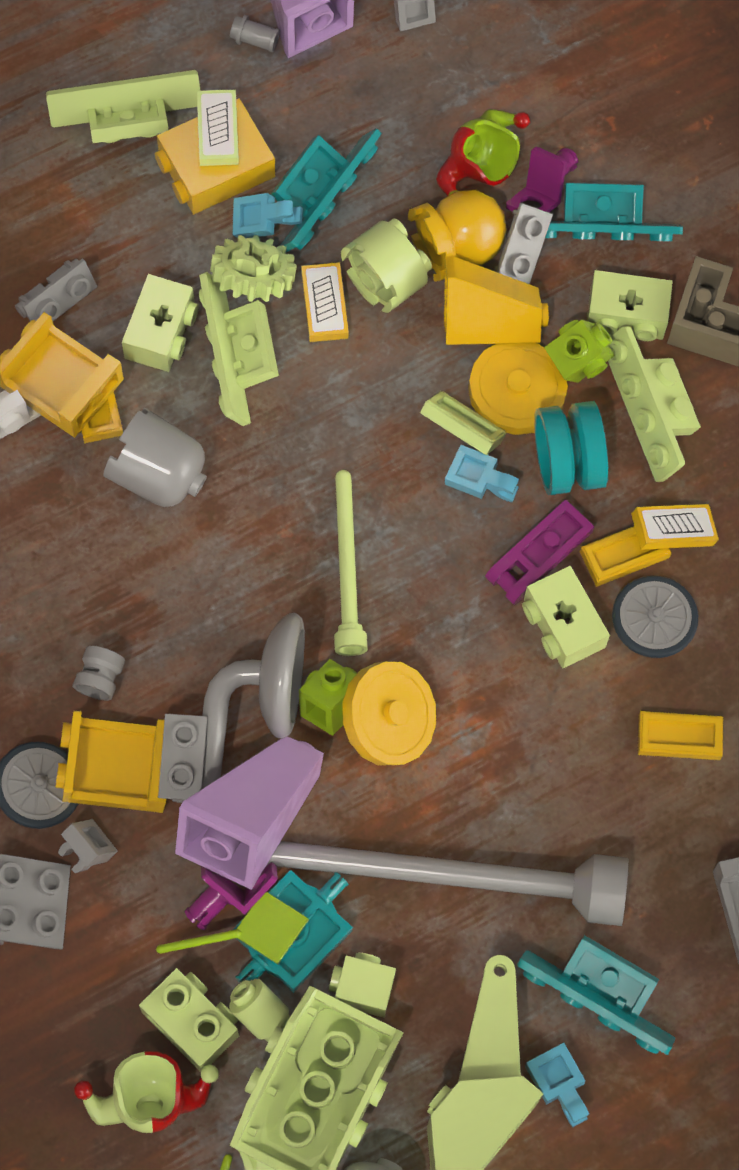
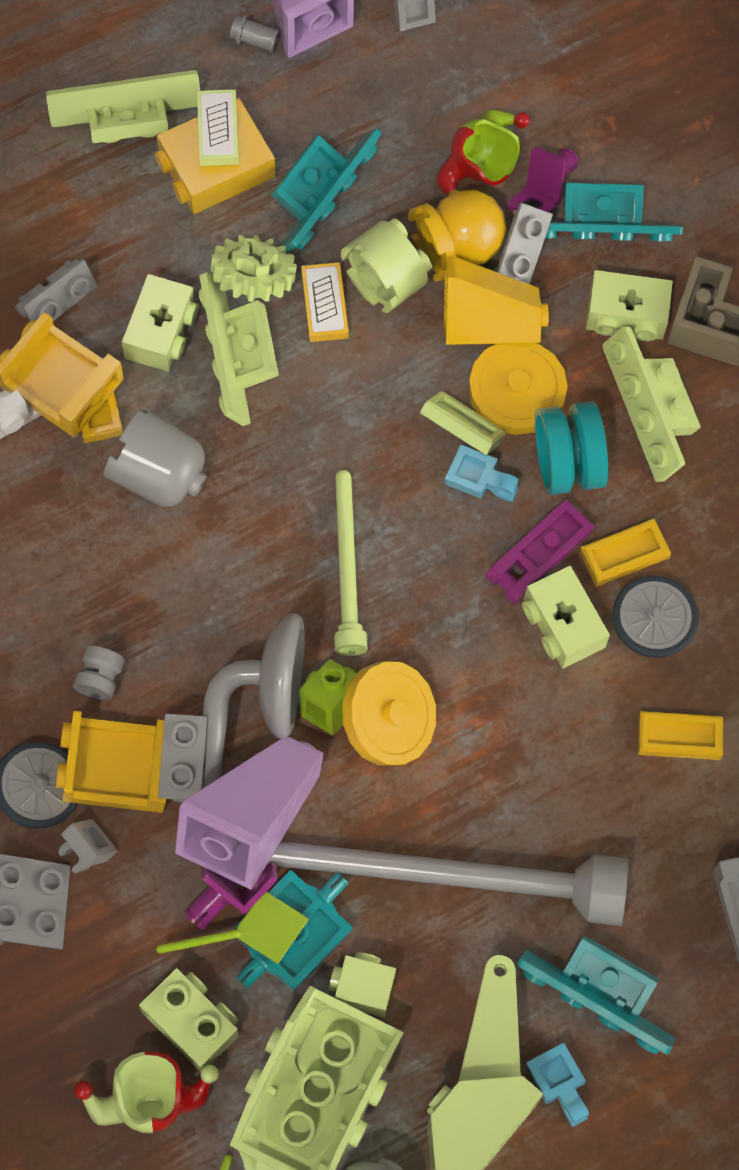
(258, 1008): yellowish green brick -> none
(259, 213): medium azure plate -> none
(580, 350): lime brick -> none
(674, 526): tile -> none

